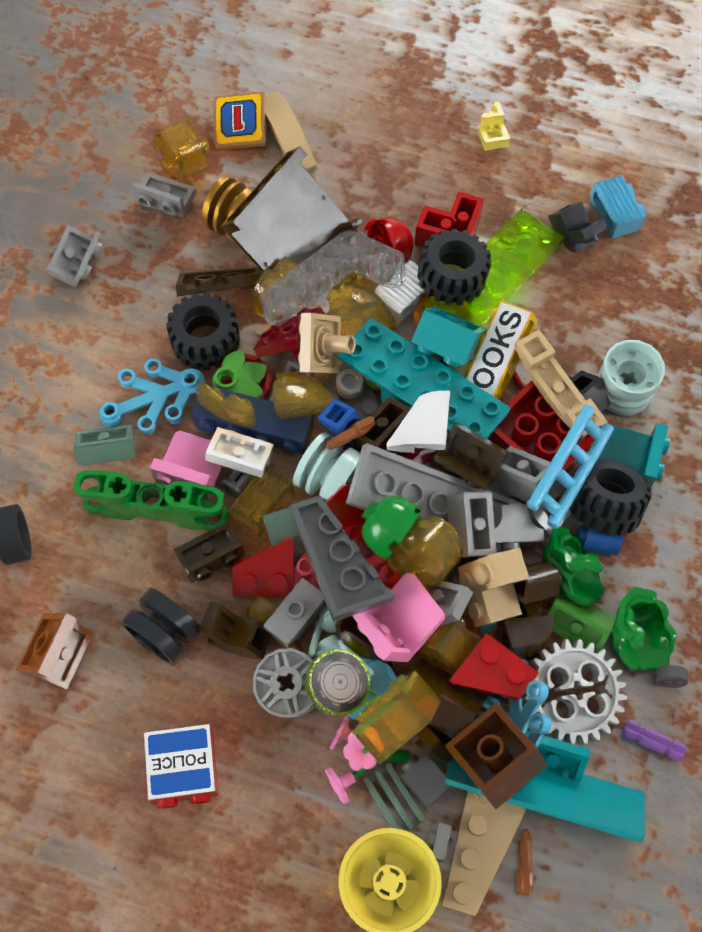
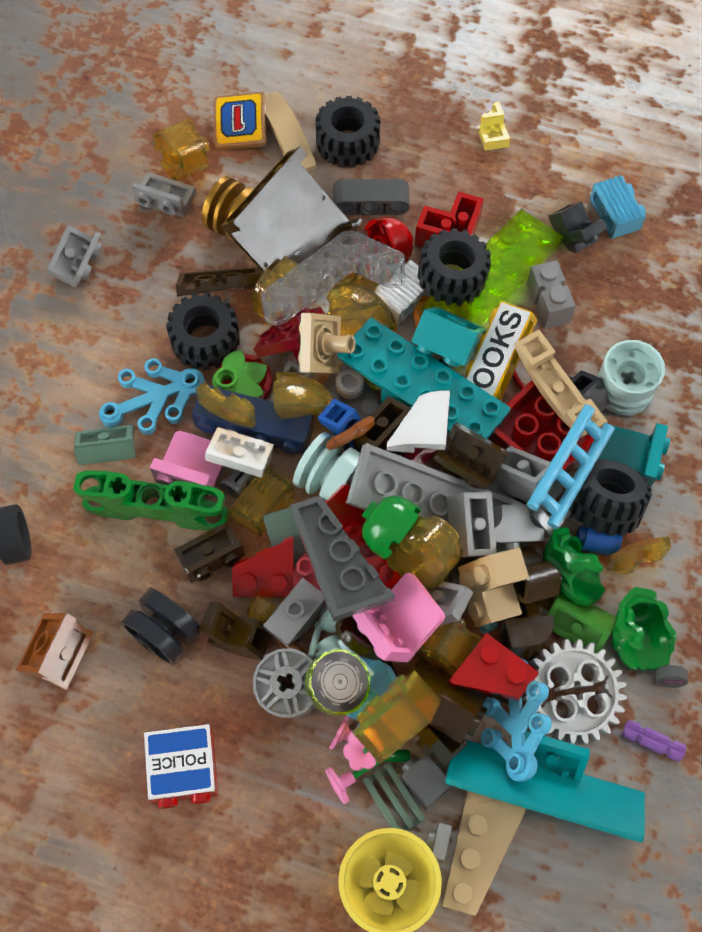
(348, 147): none -> black tyre
(371, 196): none -> dark grey beam
(496, 755): reddish brown brick -> none
(524, 874): dark orange piece -> none
(555, 303): none -> light grey piece
(630, 557): none -> clear yellow slope

